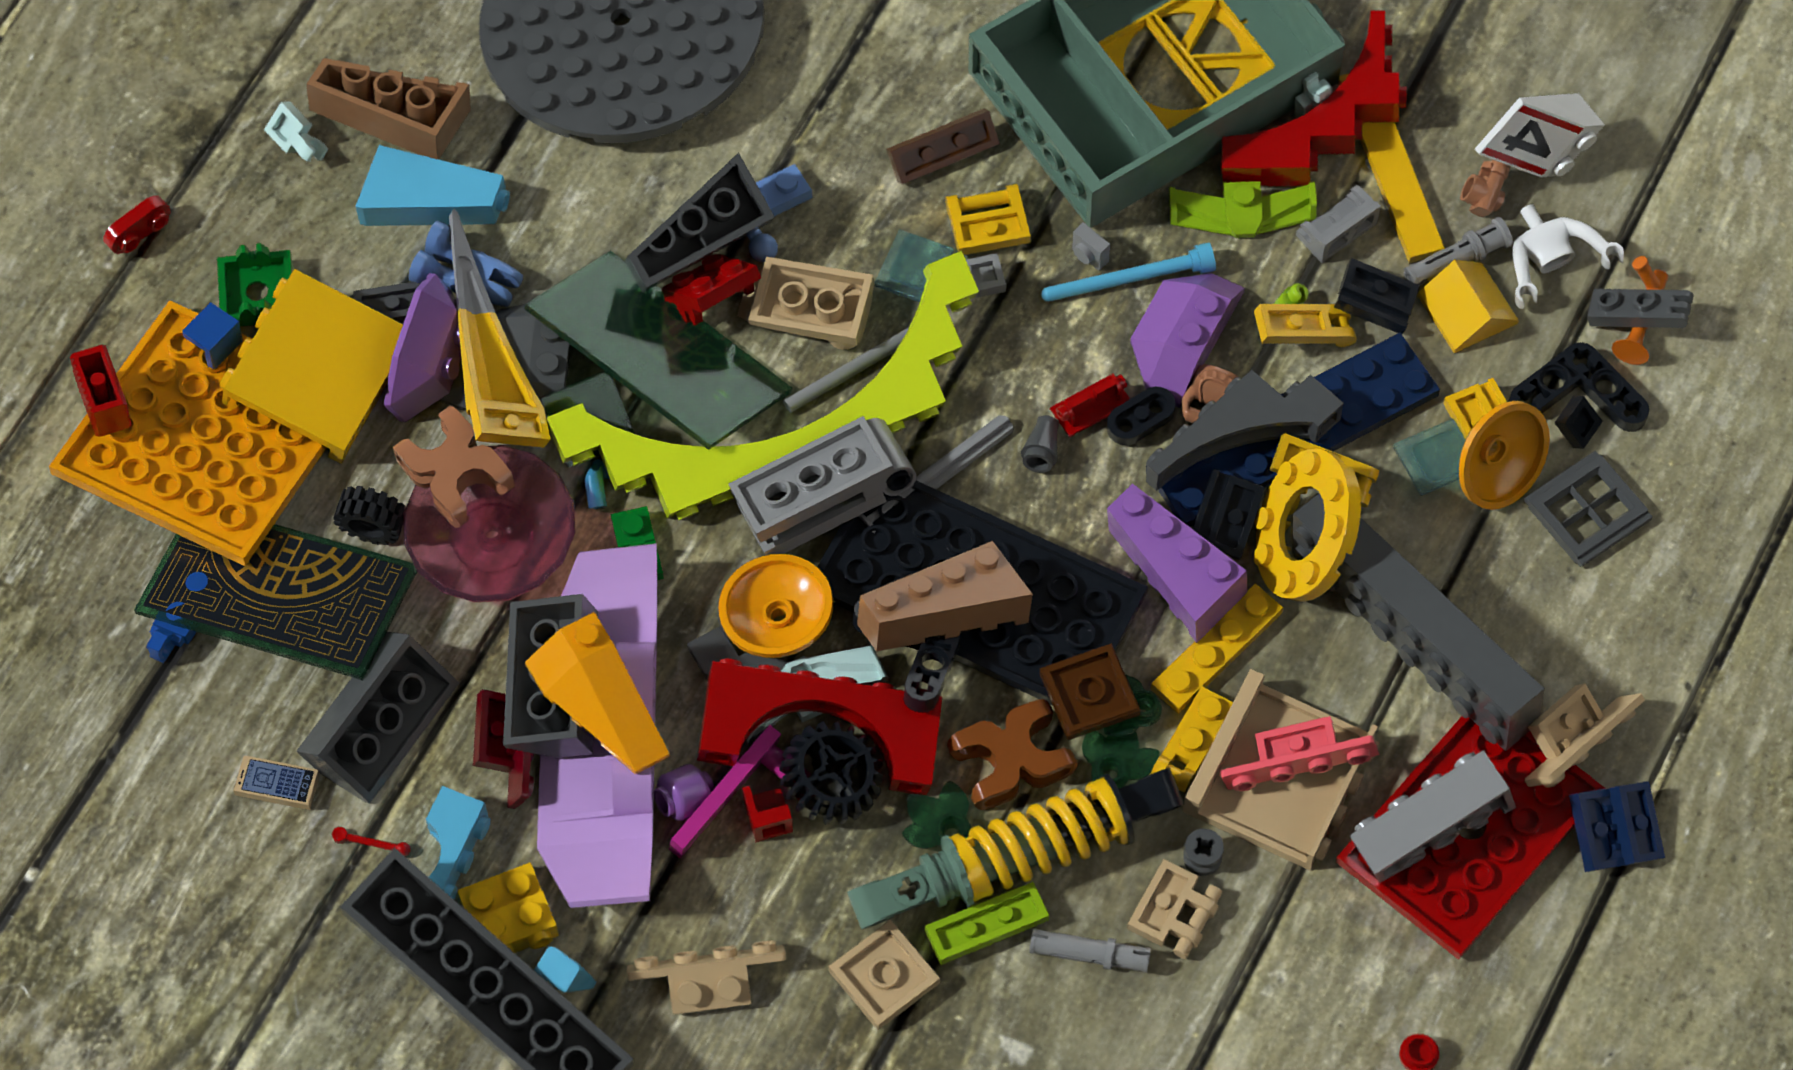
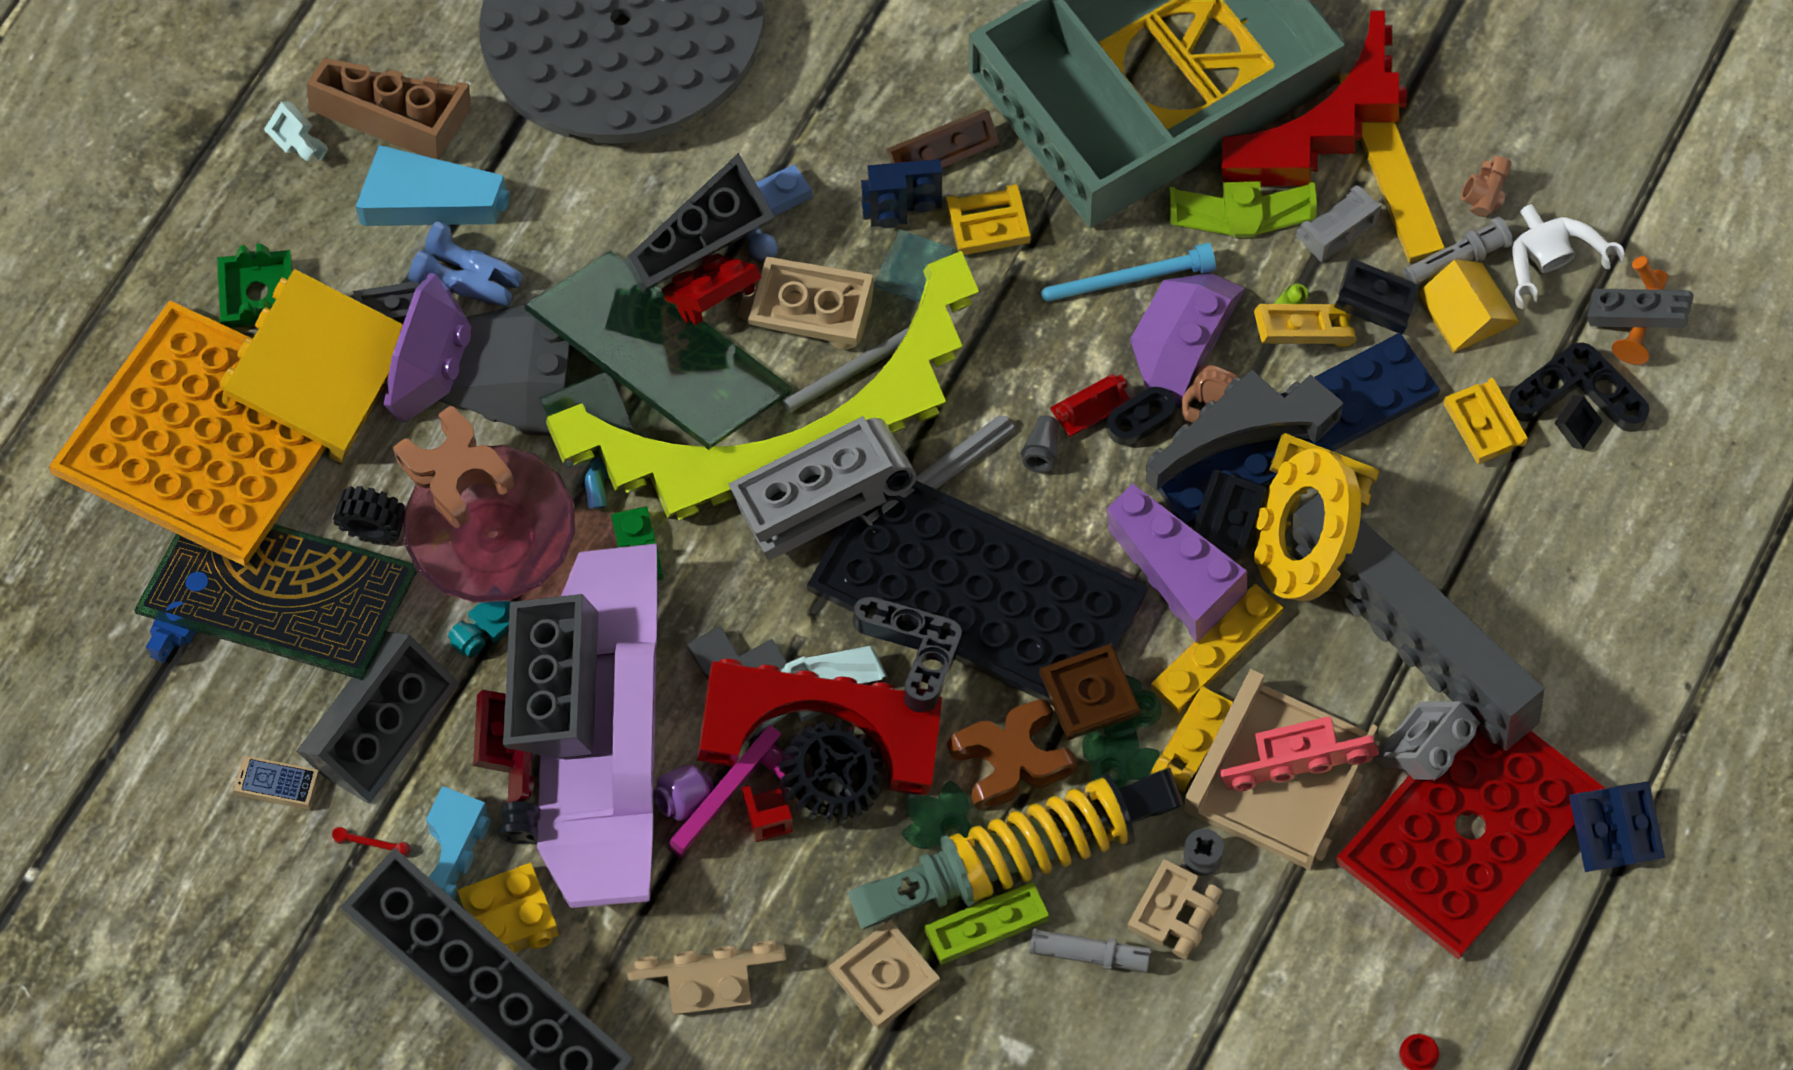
(100, 390): red brick -> none
(137, 224): red plate -> none
(214, 333): blue panel -> none
(488, 620): none -> teal plate
(495, 385): yellow plate -> none
(520, 823): none -> black wheel
(563, 972): medium azure slope -> none
(591, 684): light orange wedge -> none
(774, 588): light orange dish -> none
(900, 188): none -> dark blue plate
(944, 599): medium nougat wedge -> none
(987, 274): light grey plate -> none
(1090, 247): light grey plate -> none
(1314, 94): light aqua plate -> none
(1429, 739): none -> light grey plate
(1432, 456): clear light blue piece -> none
(1432, 815): light grey wedge -> none
(1503, 455): light orange dish -> none
(1542, 134): white slope -> none
(1573, 728): tan bracket -> none
(1608, 534): dark grey piece -> none

